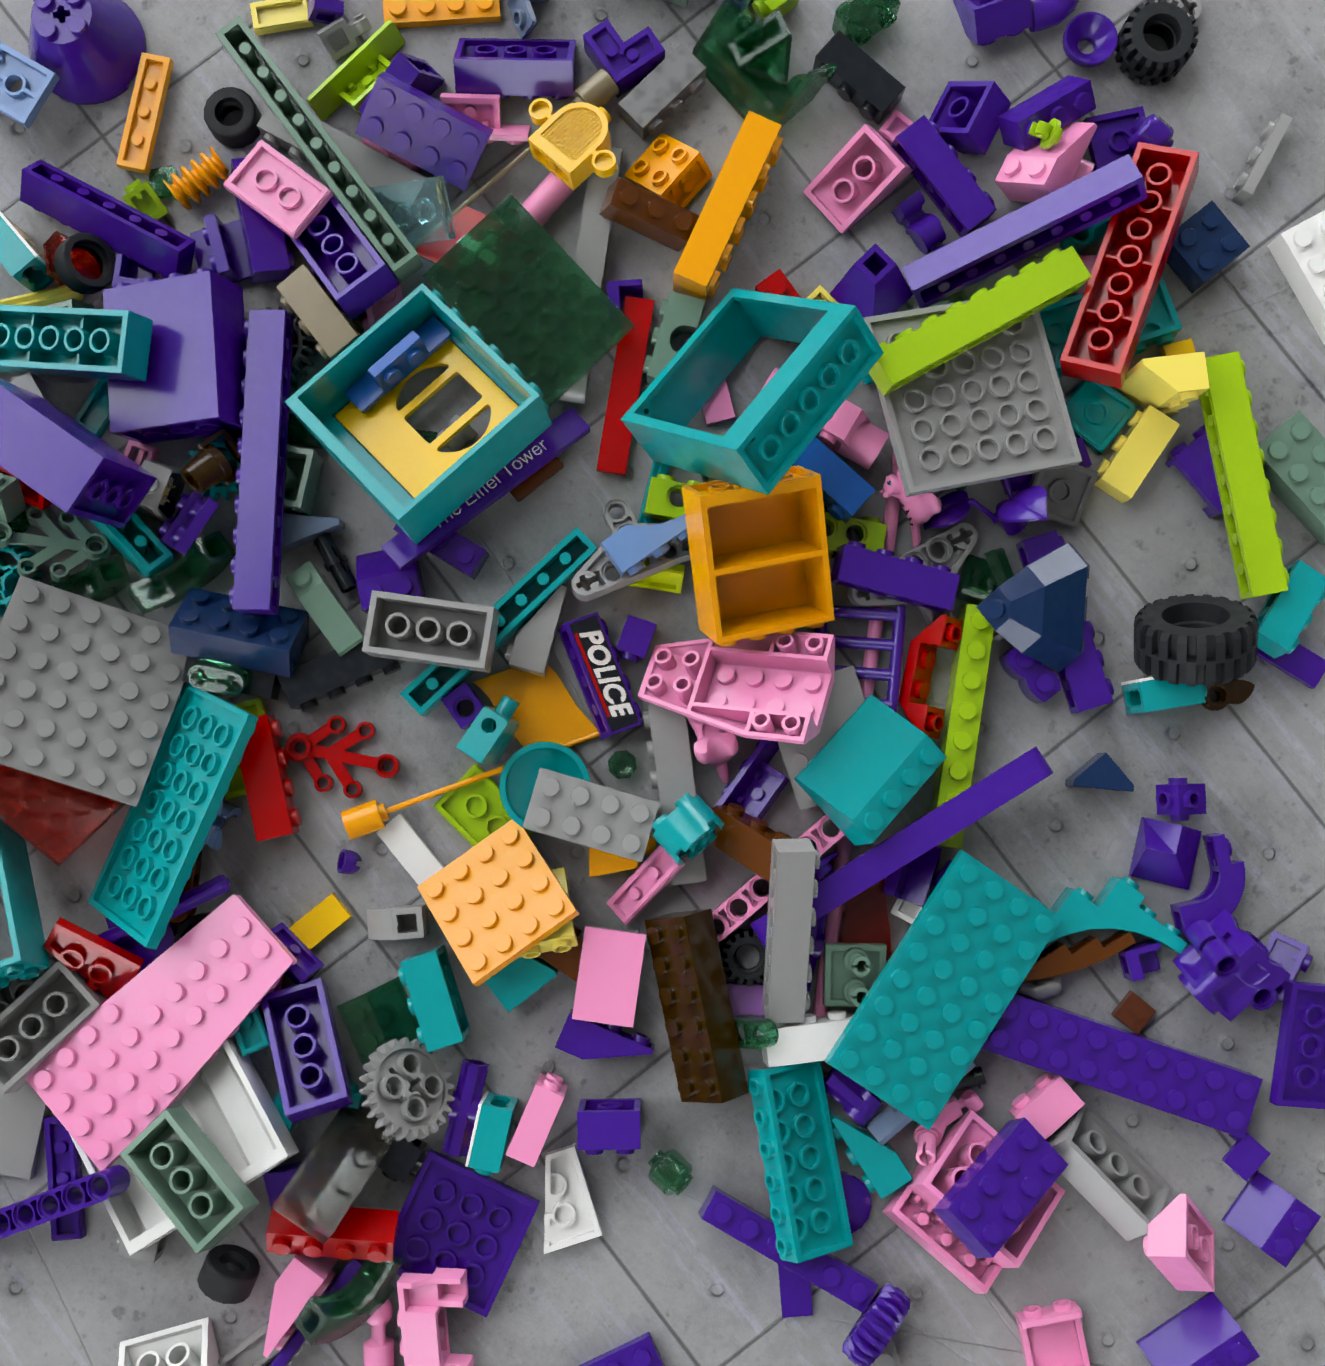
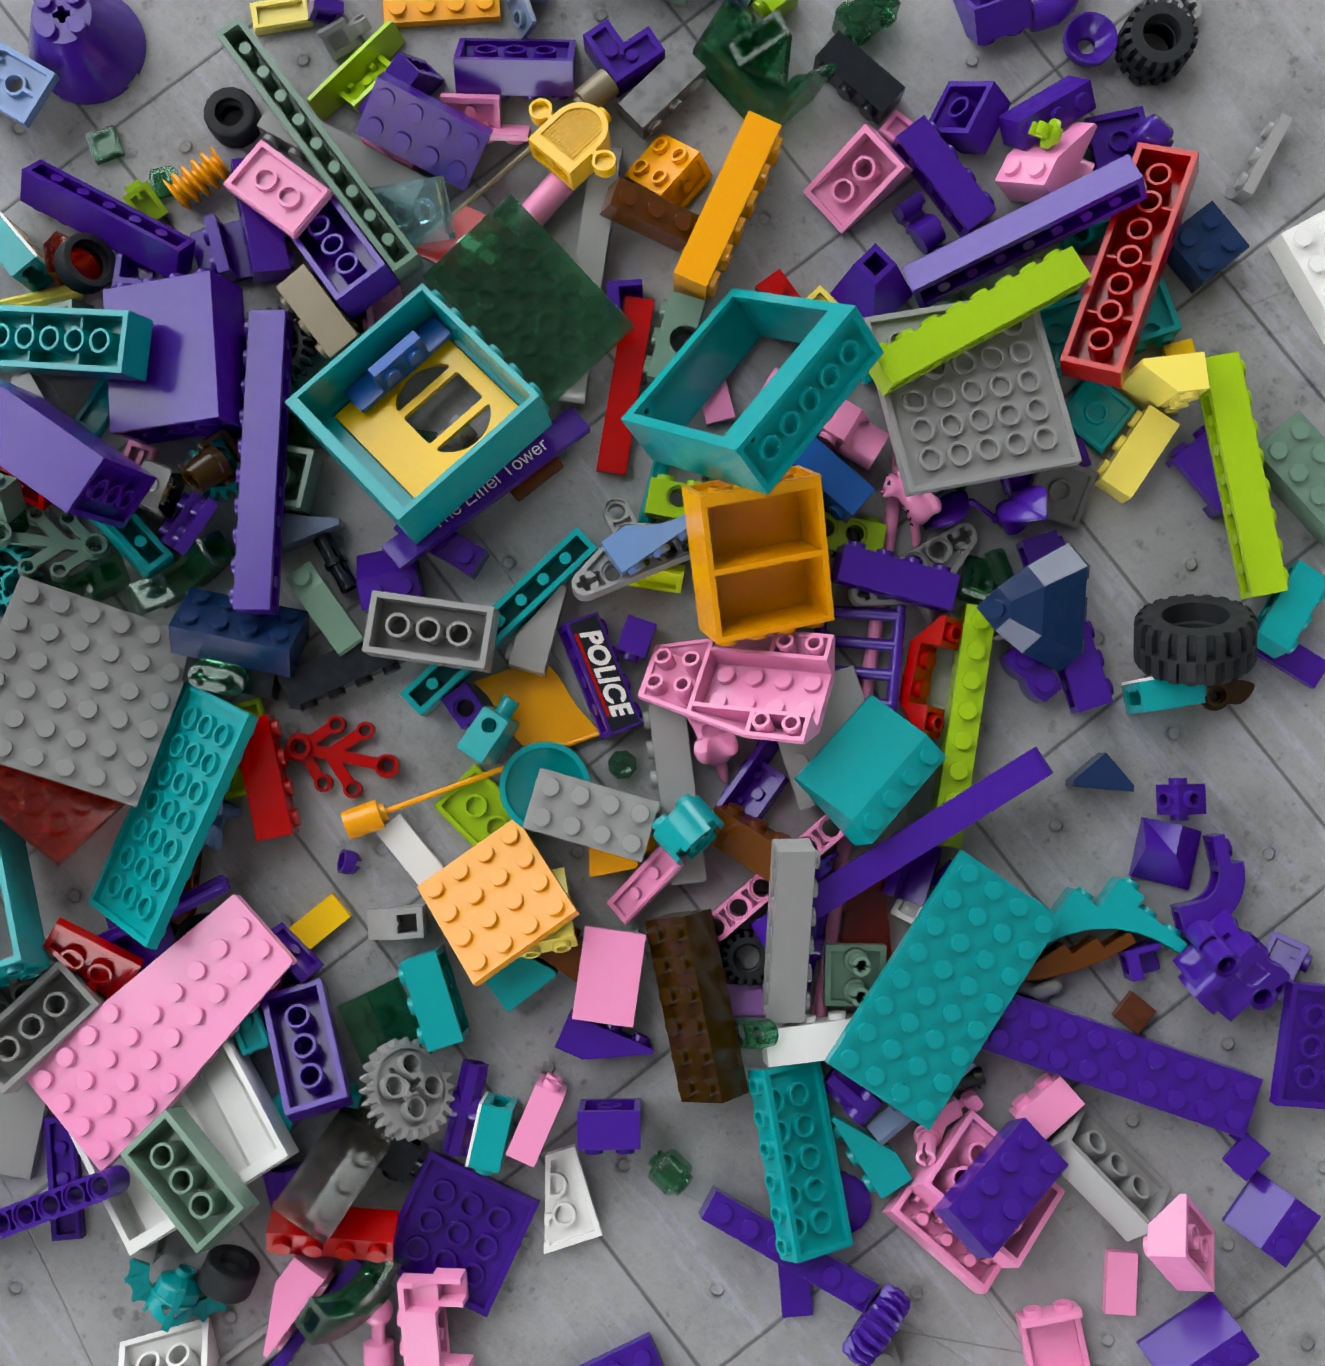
(105, 144): none -> clear green tile
(145, 113): light orange plate -> none
(173, 1291): none -> teal helmet
(1120, 1282): none -> bright pink tile

